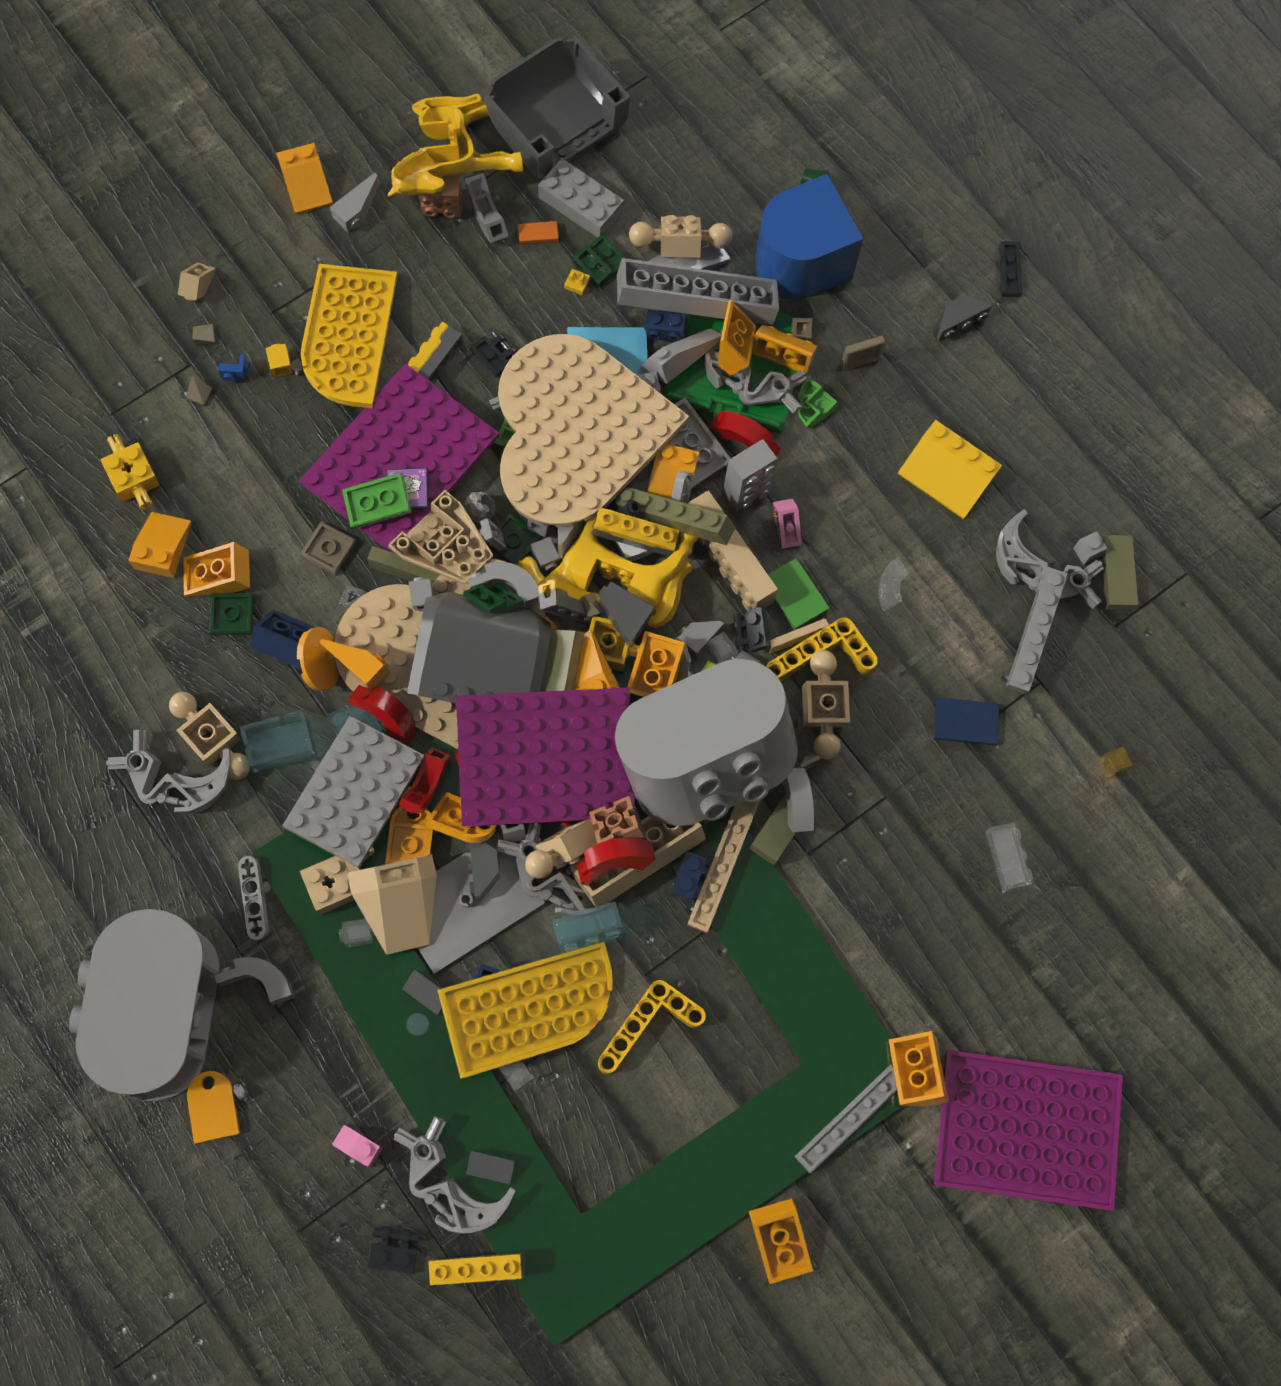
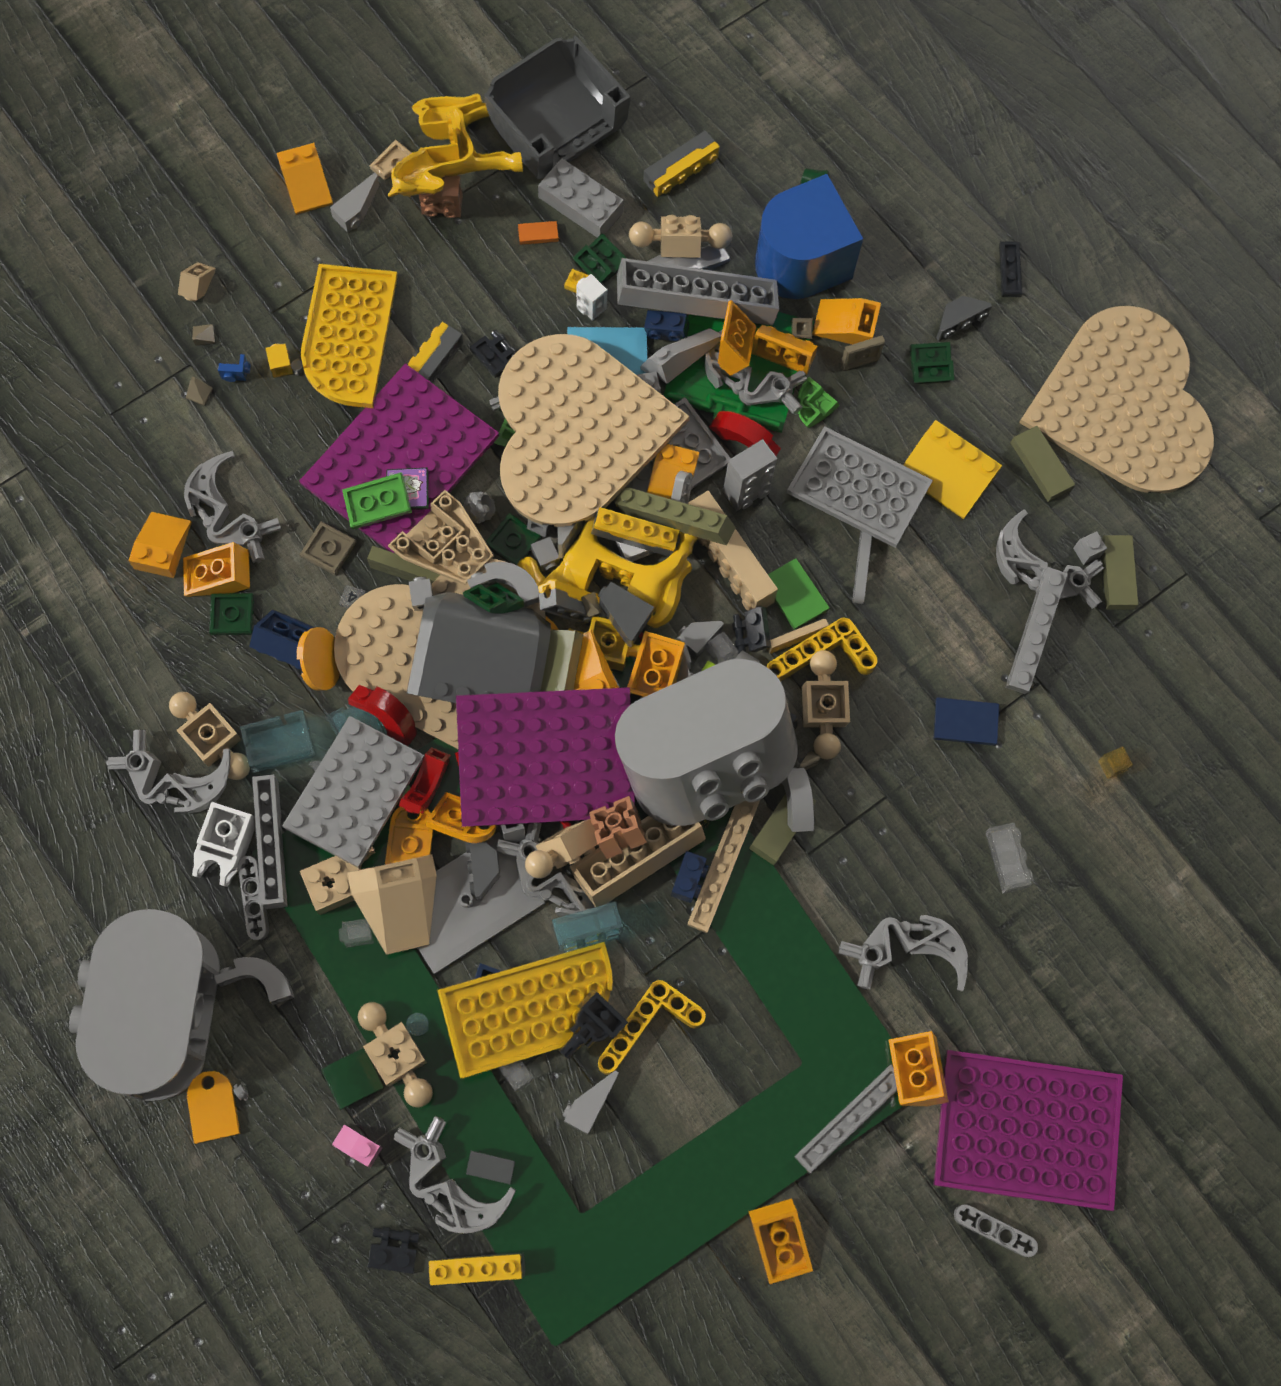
(129, 472): yellow brick -> none
(220, 847): none -> white brick
(238, 528): none -> light grey piece
(269, 842): none -> light grey brick
(352, 1078): none -> dark green slope
(367, 667): light orange slope -> none
(388, 159): none -> tan tile
(417, 1090): none -> tan brick
(423, 991): dark grey slope -> none
(484, 208): light grey arch -> none
(492, 534): light grey plate -> none
(587, 1107): none -> light grey slope
(591, 297): none -> white brick
(593, 1023): none -> black brick
(615, 853): red arch -> none
(631, 508): black pin -> none
(681, 163): none -> piece
(787, 523): bright pink slope -> none
(846, 319): none -> light orange slope
(859, 486): none -> light grey piece
(861, 568): none -> light grey beam
(880, 945): none -> light grey piece
(890, 583): clear tile -> none
(931, 362): none -> dark green slope
(996, 1228): none -> light grey beam
(1042, 463): none -> olive piece
(1124, 404): none -> tan plate

